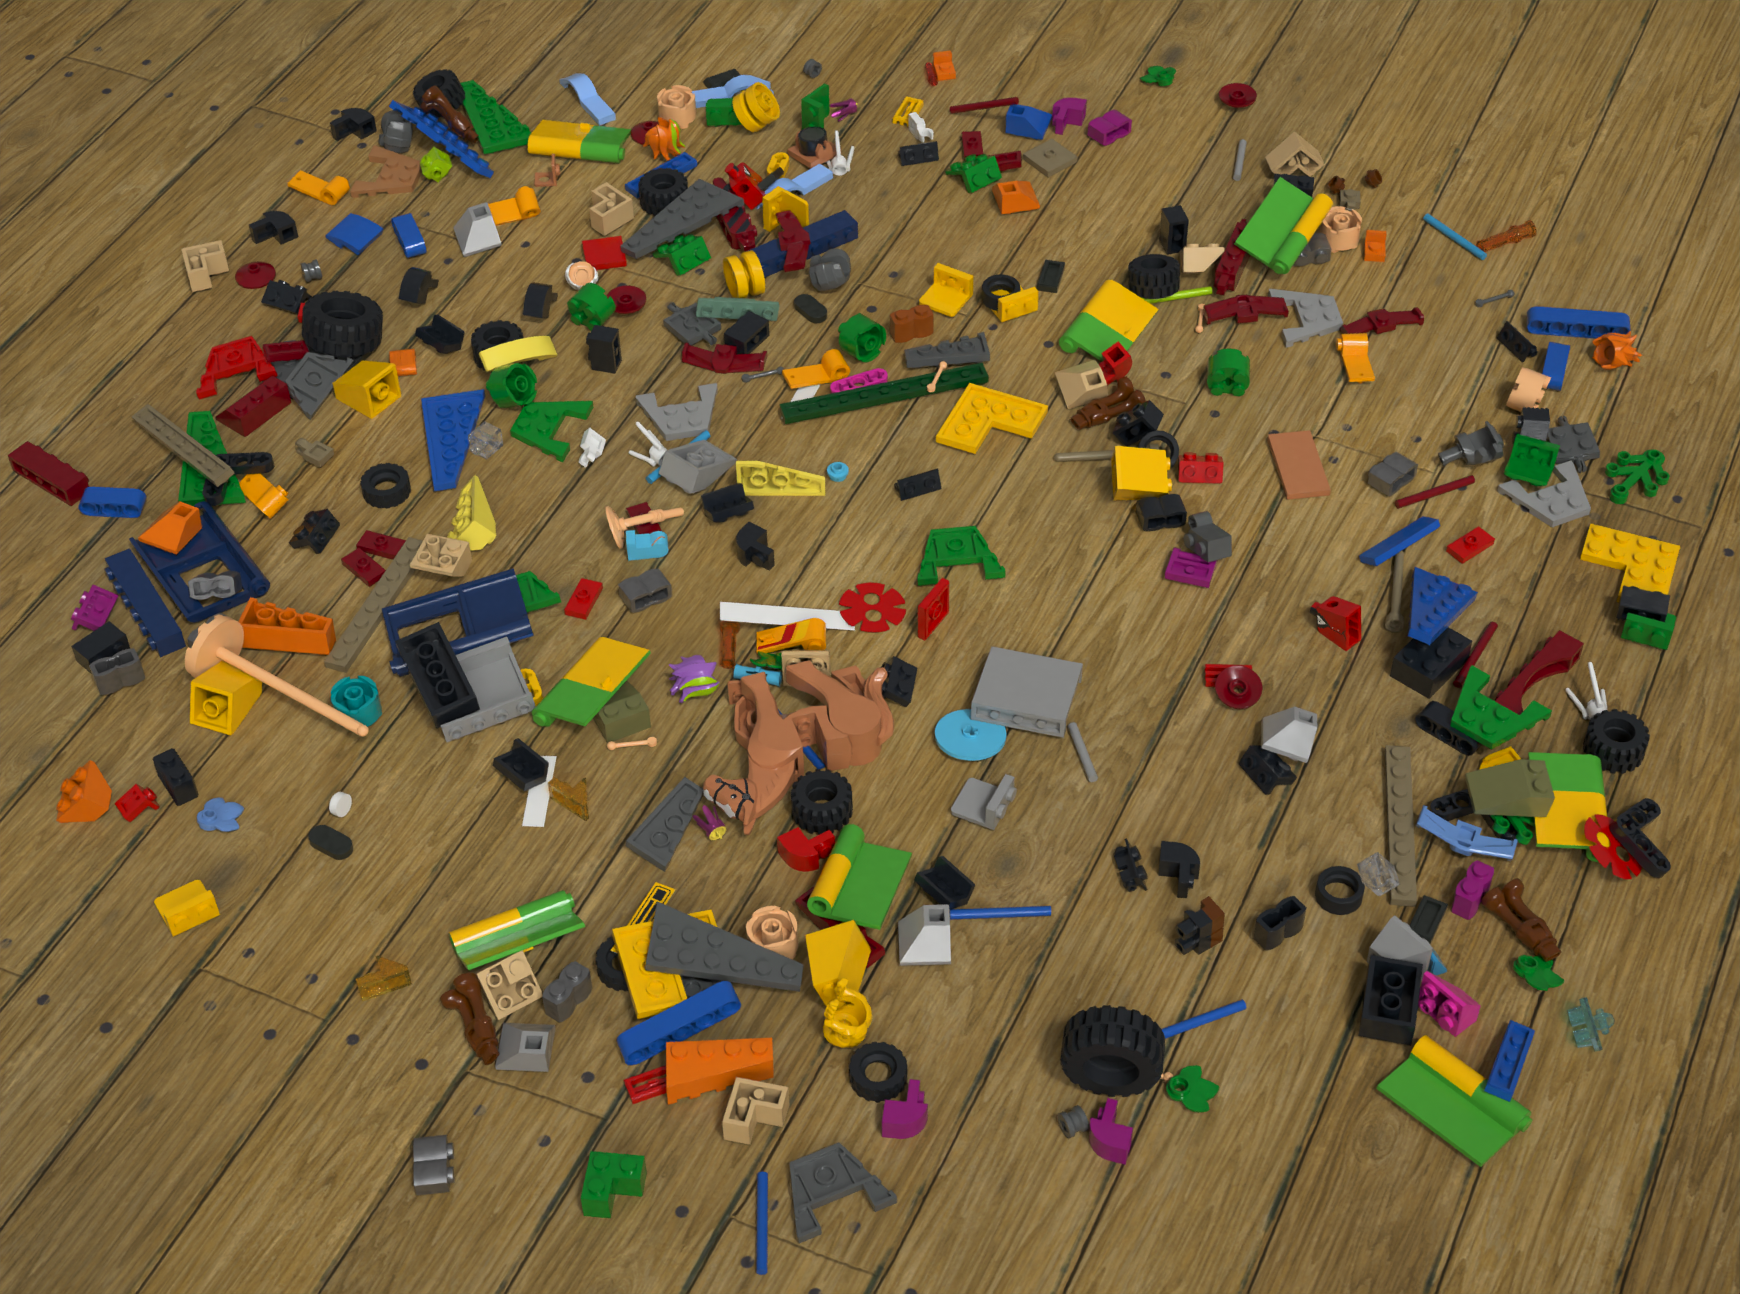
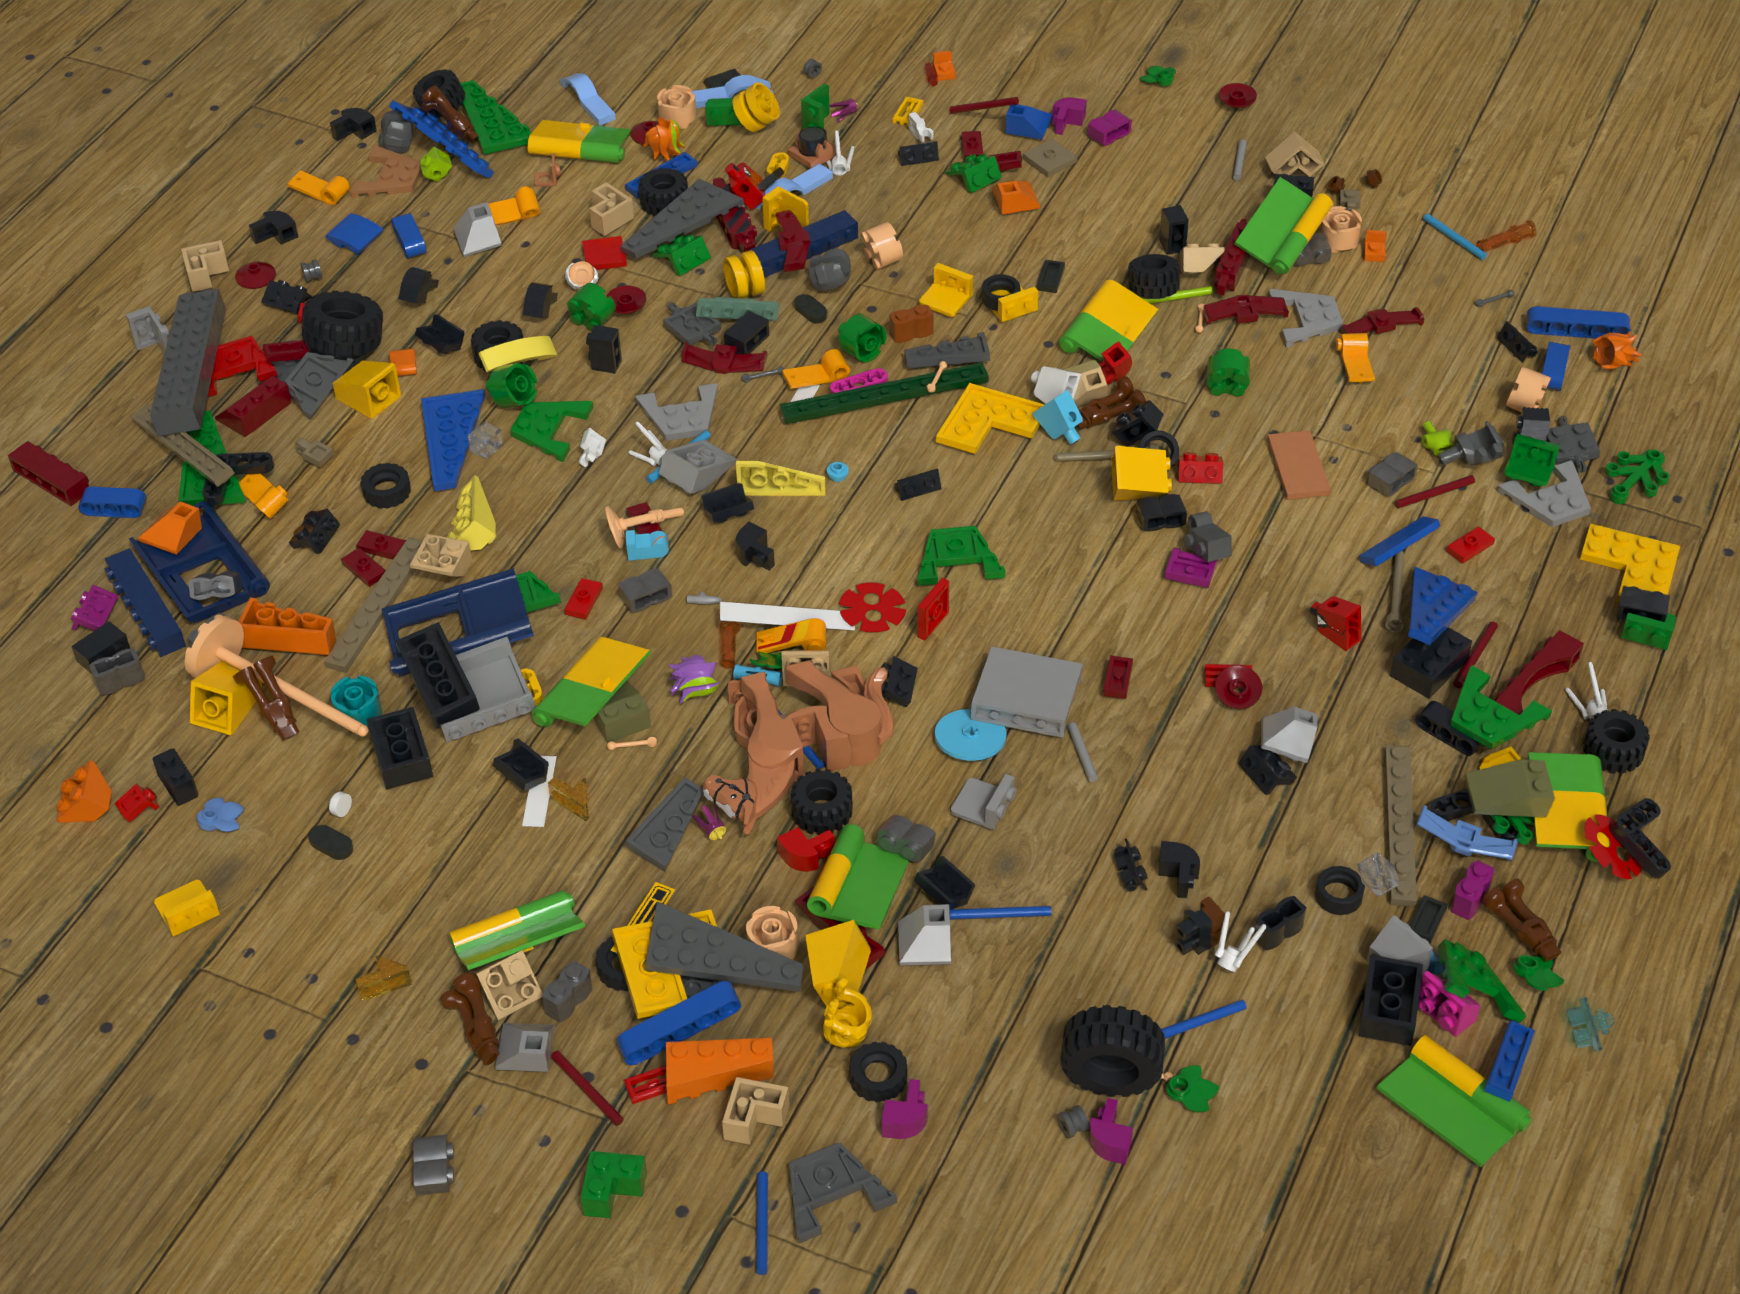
(147, 329): none -> light grey bracket
(188, 362): none -> dark grey brick
(277, 711): none -> reddish brown piece
(399, 748): none -> black brick
(587, 1088): none -> dark red bar
(703, 599): none -> light grey helmet
(882, 245): none -> light nougat brick
(906, 838): none -> flat silver brick
(1053, 382): none -> white torso
(1060, 417): none -> medium azure torso
(1118, 677): none -> dark red plate
(1232, 957): none -> white plant
(1436, 440): none -> lime piece
(1470, 969): none -> green wing

